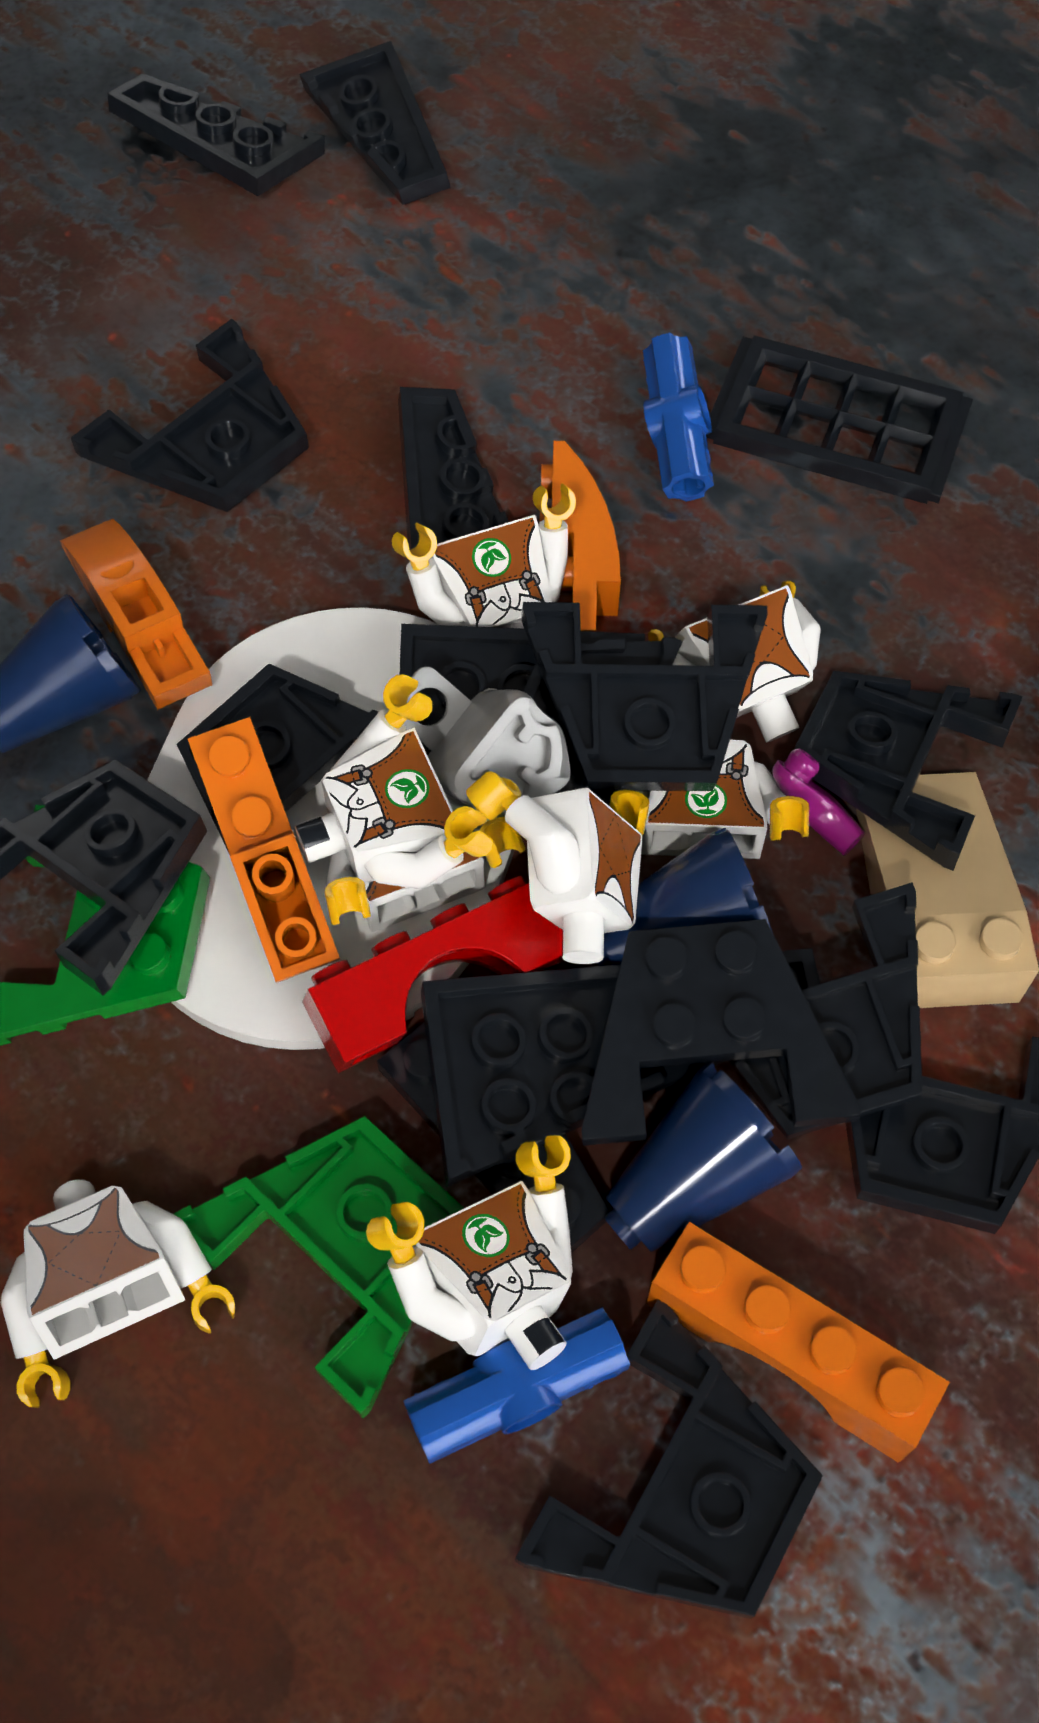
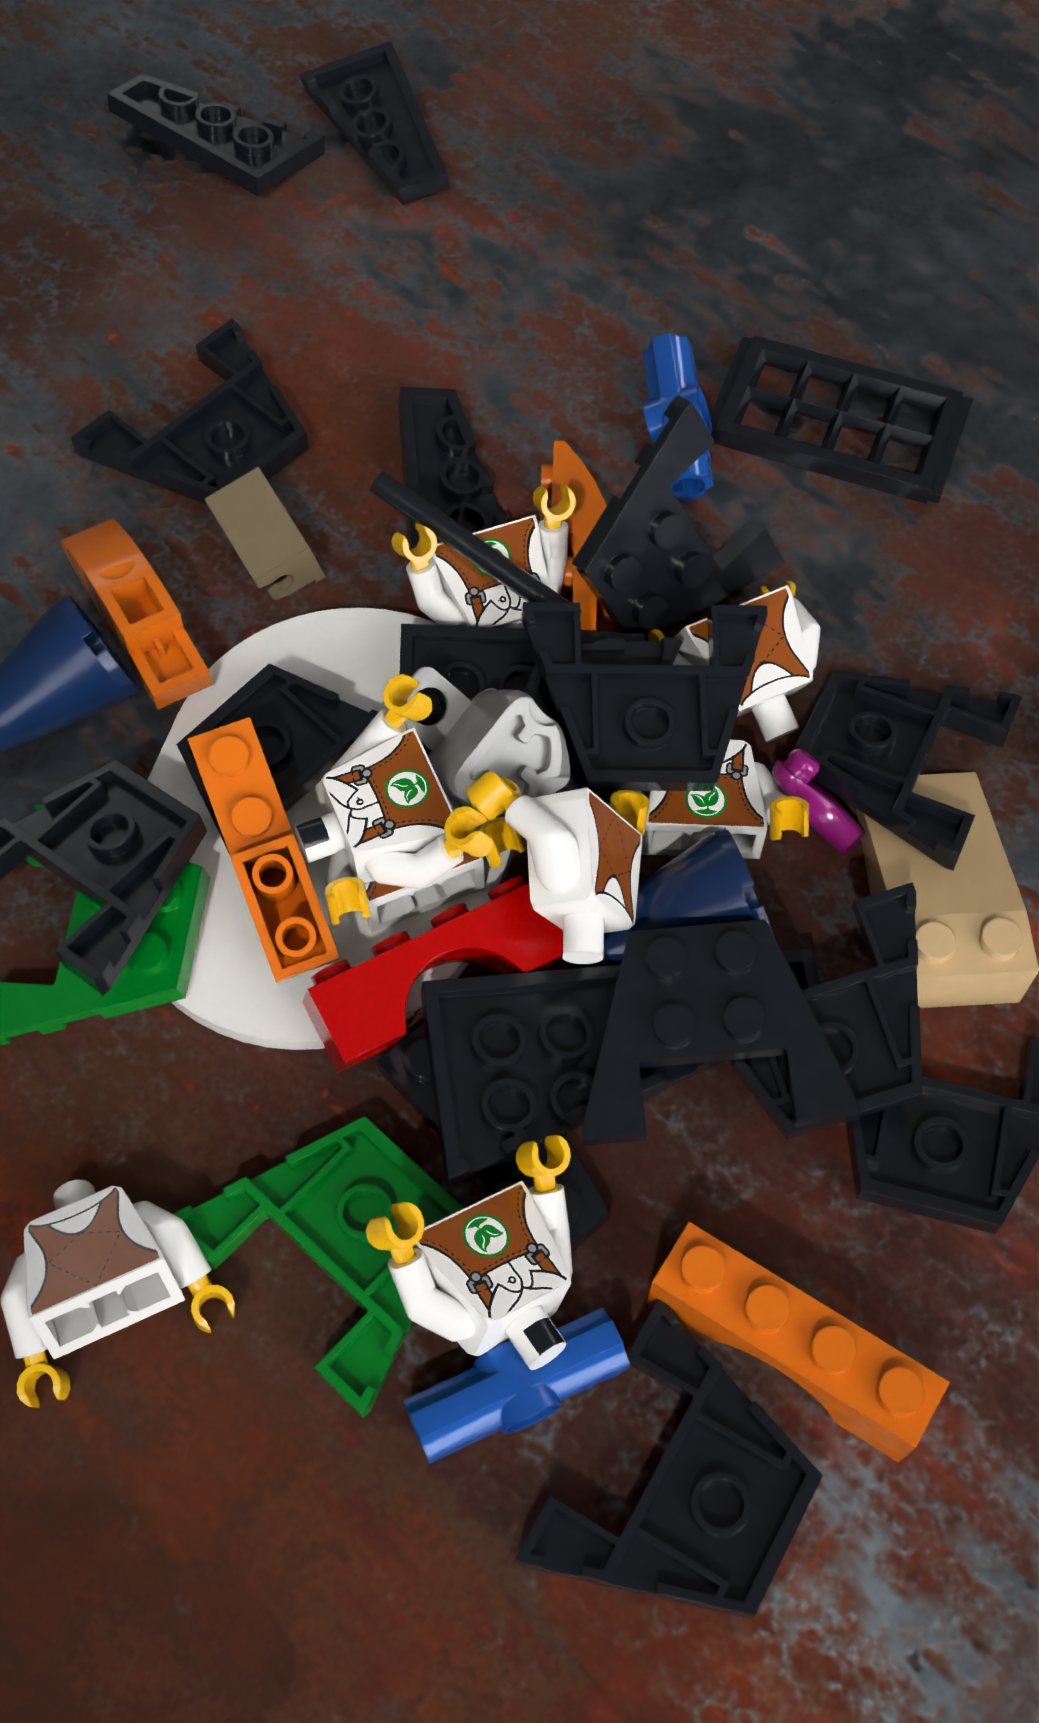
(264, 535): none -> dark tan hinge
(463, 541): none -> black bar
(646, 553): none -> black wing
(698, 1163): dark blue cone -> none

